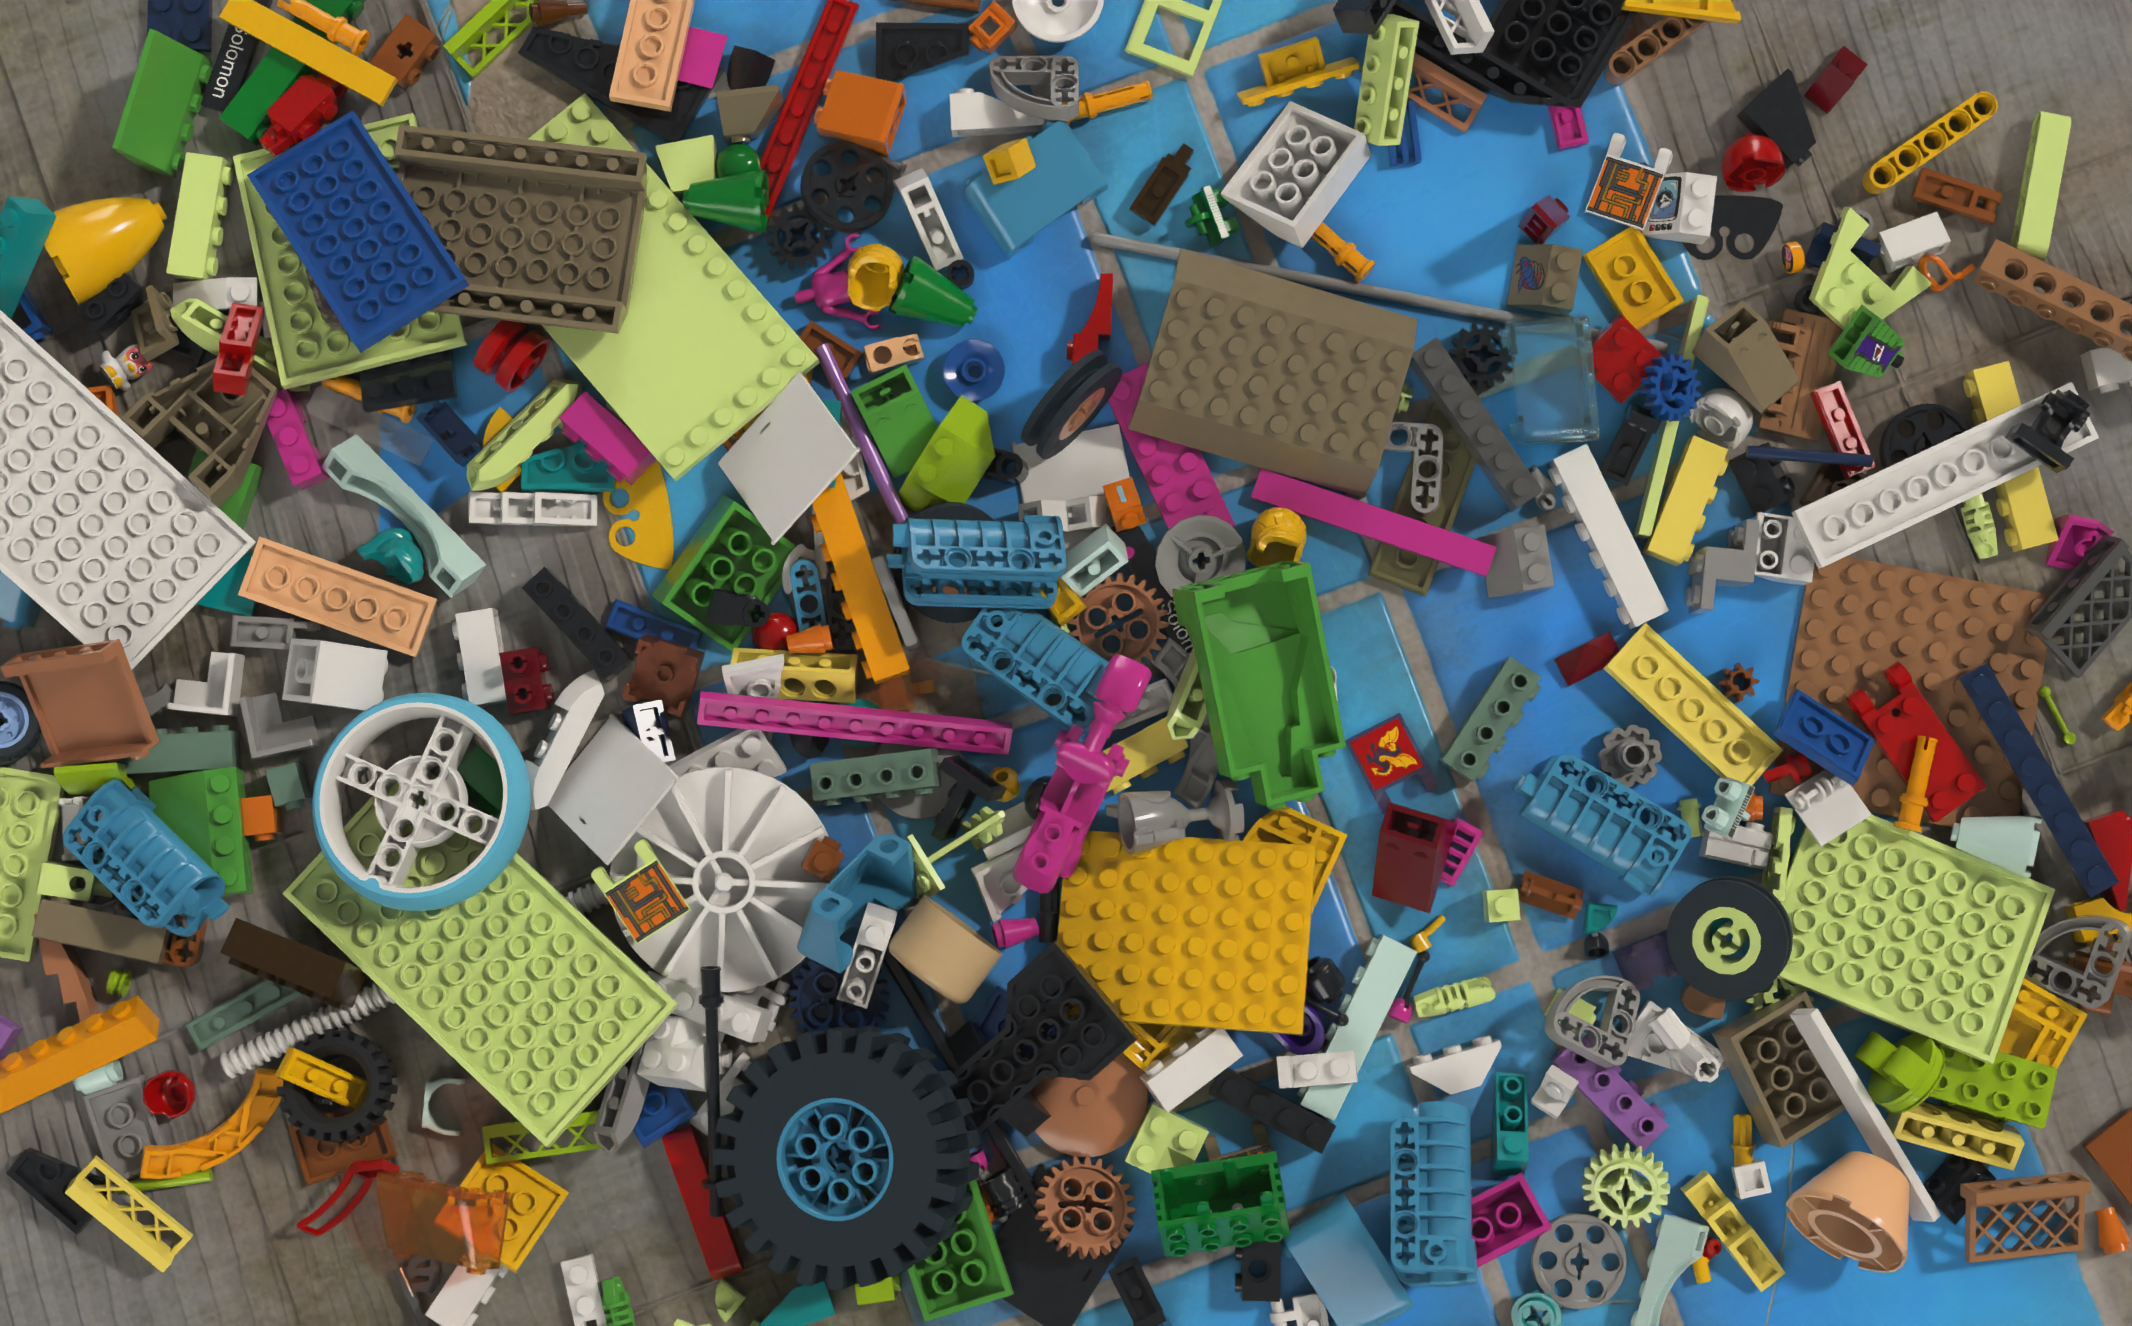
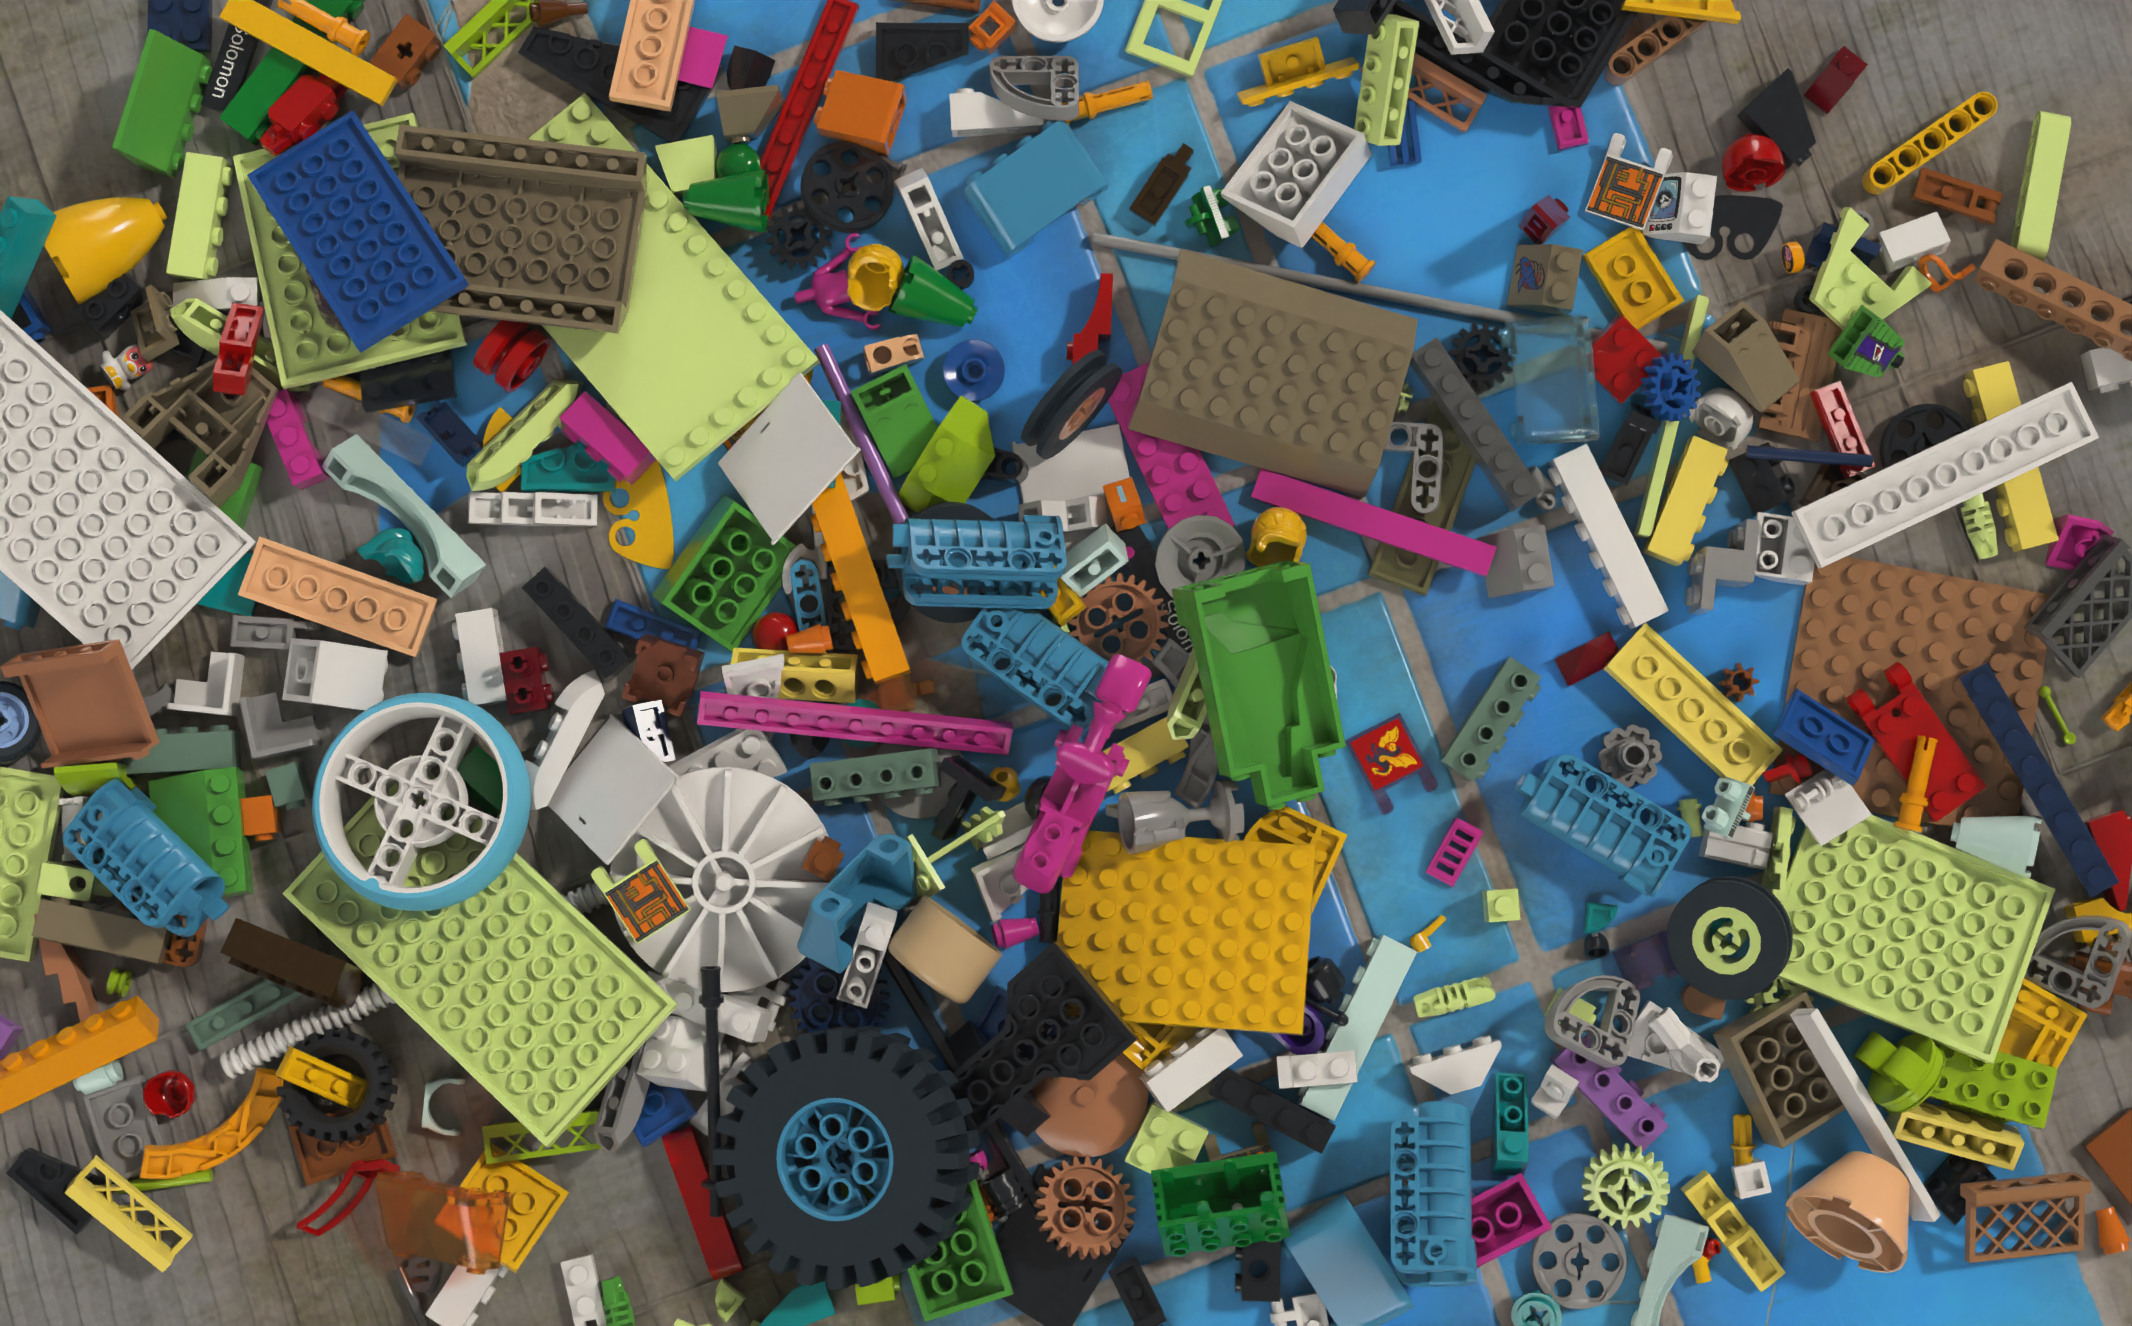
(732, 609): black piece -> none
(844, 354): dark orange plate -> none
(896, 603): light grey tile -> none
(1009, 161): yellow panel -> none
(1401, 1008): hinge -> none
(1411, 856): dark red slope -> none
(1550, 895): dark orange hinge -> none
(2068, 411): black tile -> none

